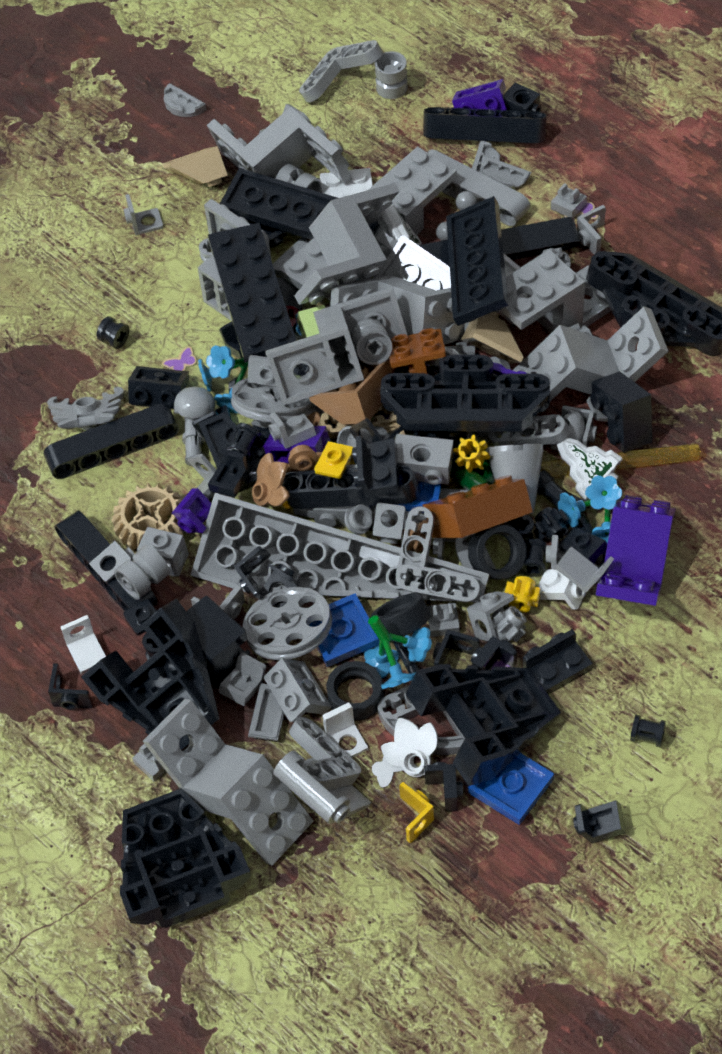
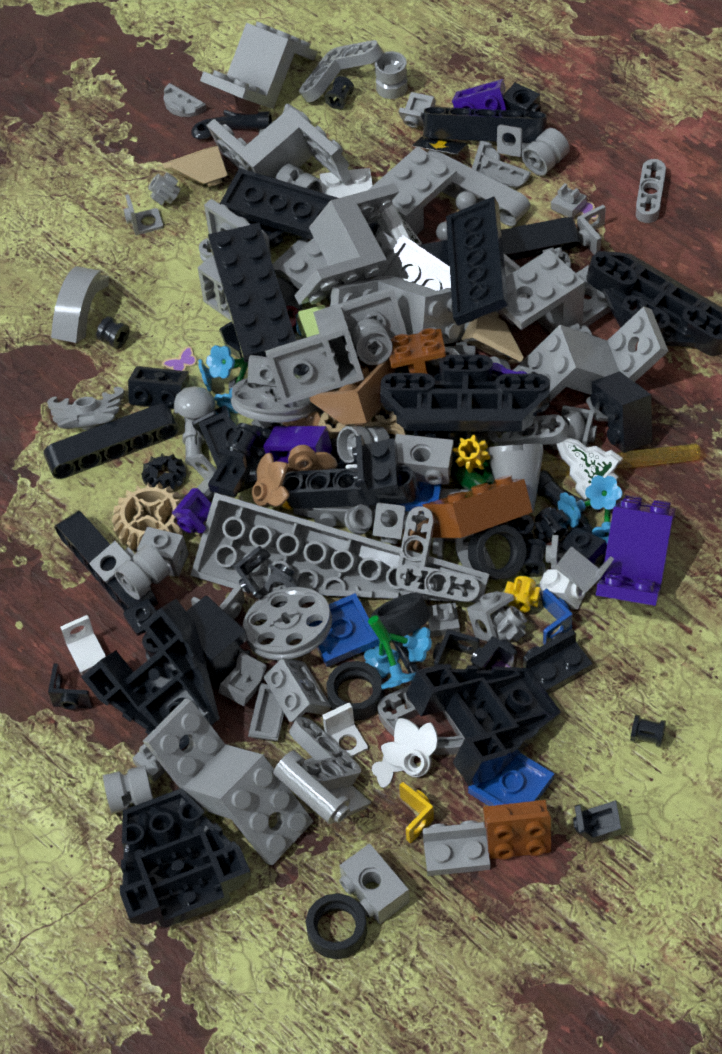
(74, 303): none -> light grey arch
(127, 788): none -> light grey wheel
(164, 188): none -> light grey gear
(174, 478): none -> black gear
(234, 121): none -> black plant
(260, 64): none -> light grey bracket
(292, 431): light grey bracket -> none
(330, 903): none -> black tyre
(334, 460): yellow bracket -> none
(340, 93): none -> black bush
(366, 424): black bracket -> none
(369, 867): none -> light grey brick
(413, 113): none -> light grey bracket
(440, 145): none -> black sticker
(445, 774): black bracket -> none
(456, 848): none -> light grey bracket
(510, 148): none -> light grey bracket
(517, 829): none -> dark orange bracket
(545, 152): none -> light grey wheel
(560, 611): none -> blue bracket
(653, 199): none -> light grey beam

